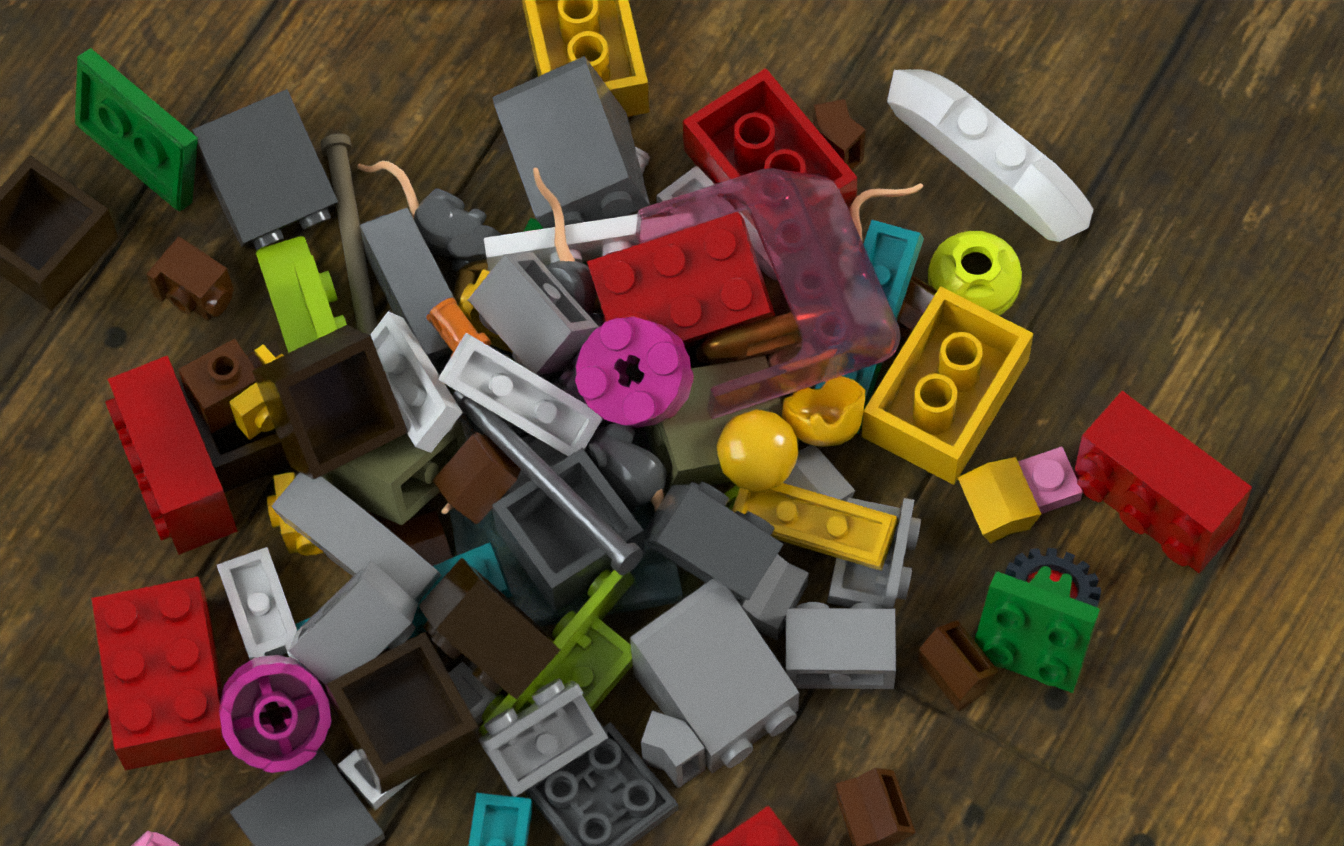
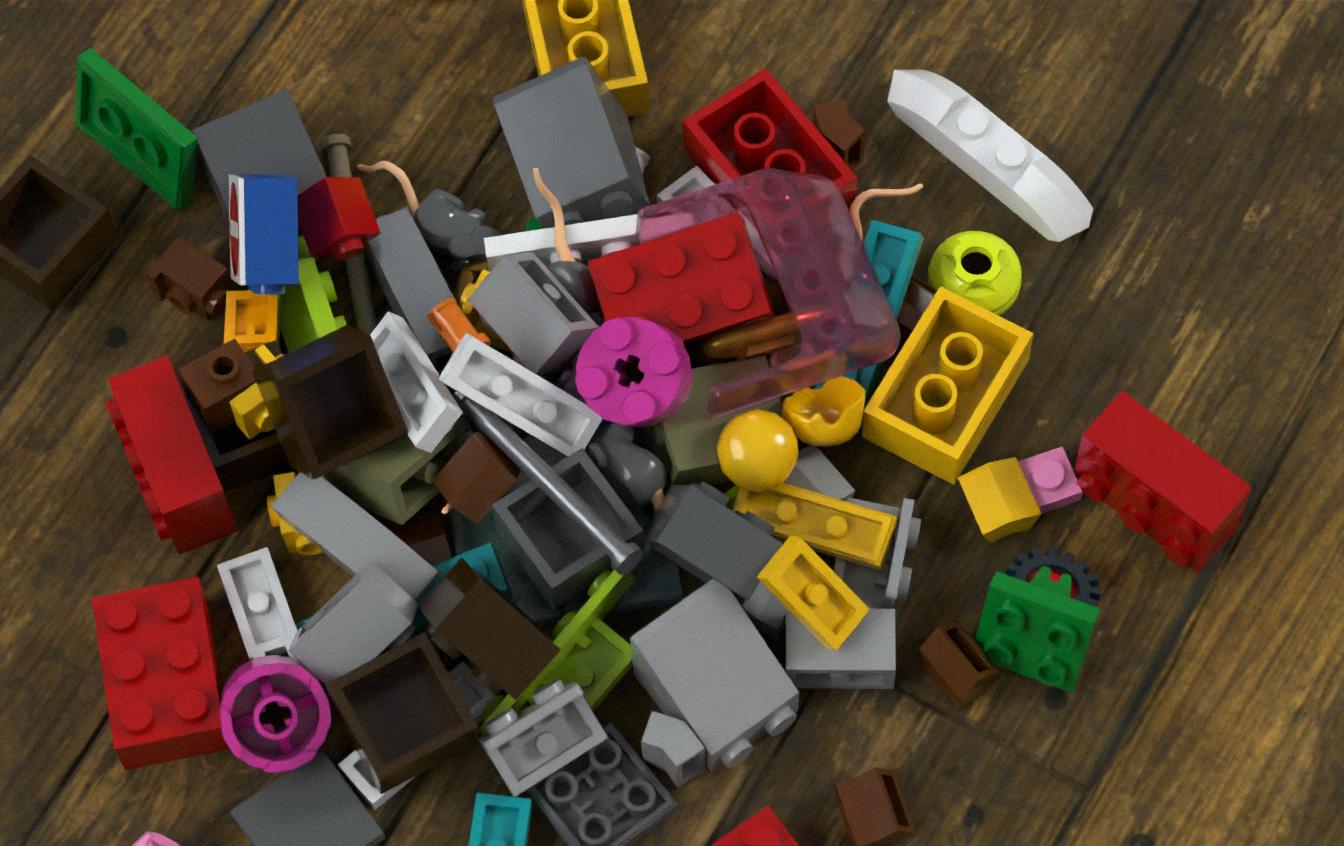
(252, 318): none -> light orange bracket
(263, 231): none -> blue piece
(336, 218): none -> red brick
(813, 593): none -> yellow plate

